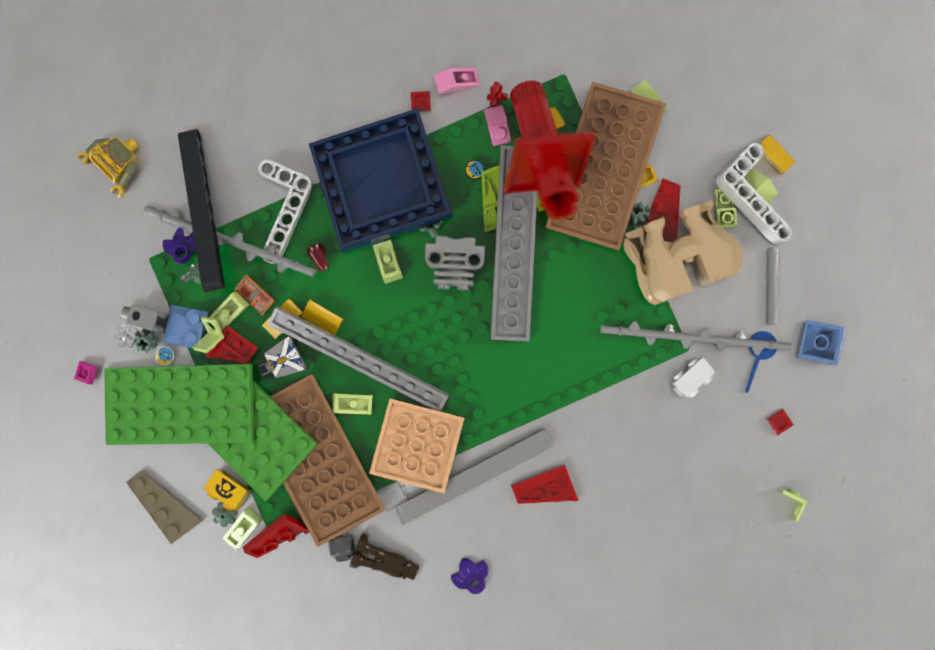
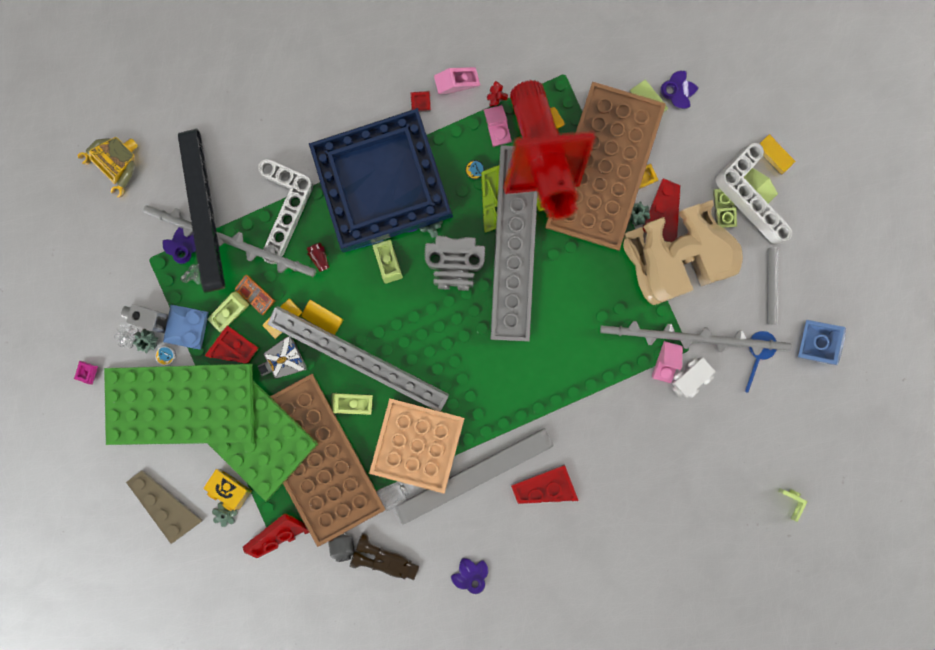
(211, 338): yellowish green bracket -> none
(242, 528): yellowish green slope -> none
(668, 361): none -> bright pink slope
(681, 90): none -> dark purple plate
(779, 422): red tile -> none

